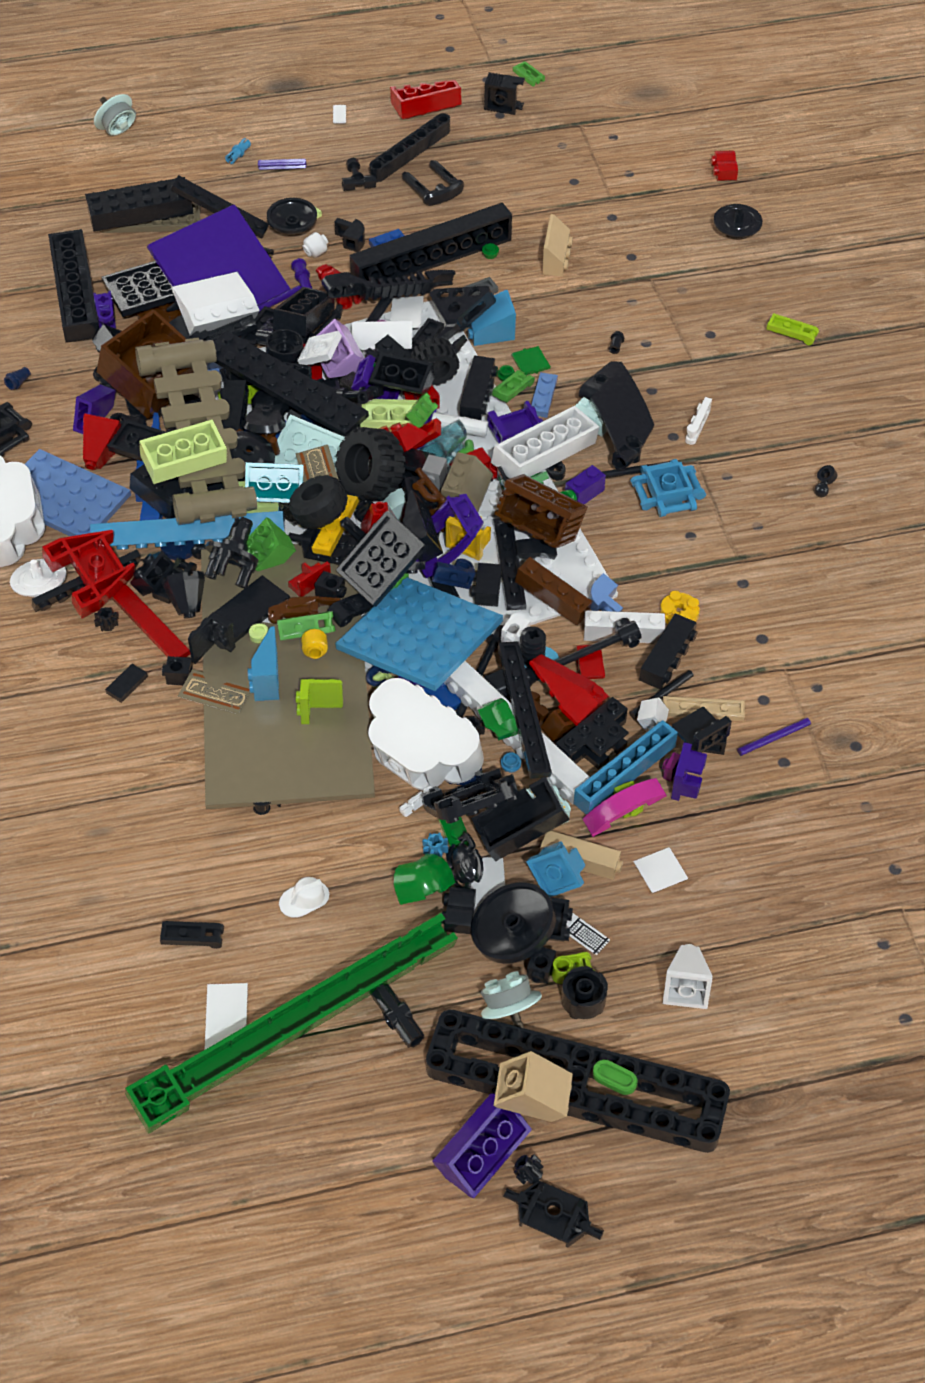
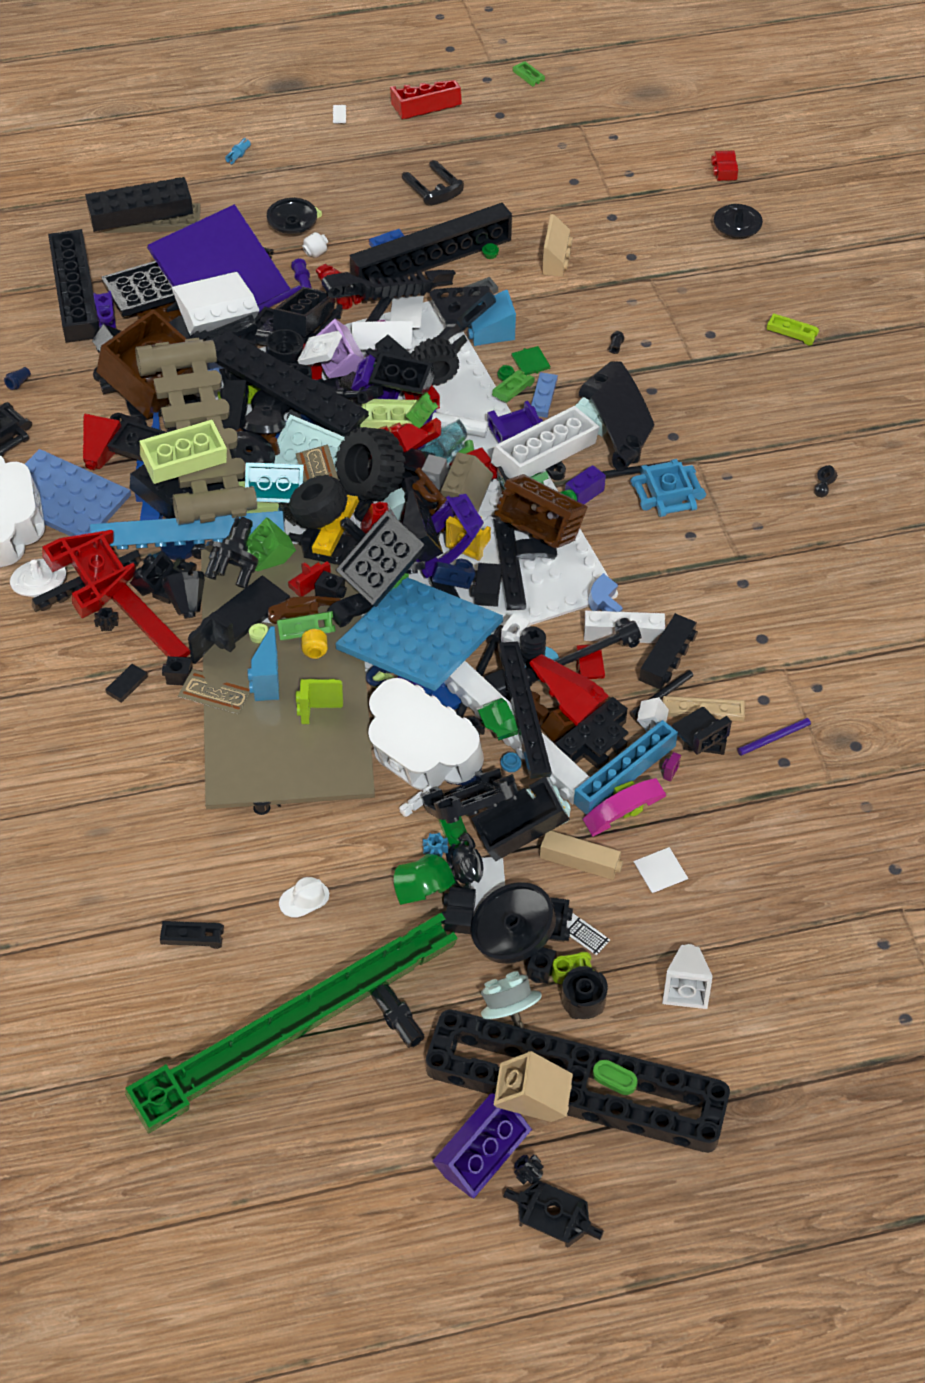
(95, 402): dark purple slope -> none
(115, 114): light aqua piece -> none
(214, 203): black plate -> none
(225, 1011): white sticker -> none
(282, 164): axle -> none
(352, 233): black brick -> none
(357, 177): black bar -> none
(410, 147): black beam -> none
(429, 329): black plate -> none
(478, 387): black brick -> none
(501, 93): black piece -> none
(553, 591): reddish brown brick -> none
(557, 869): dark azure panel -> none
(680, 600): yellow plate -> none
(691, 762): dark purple panel -> none
(698, 421): white plate -> none

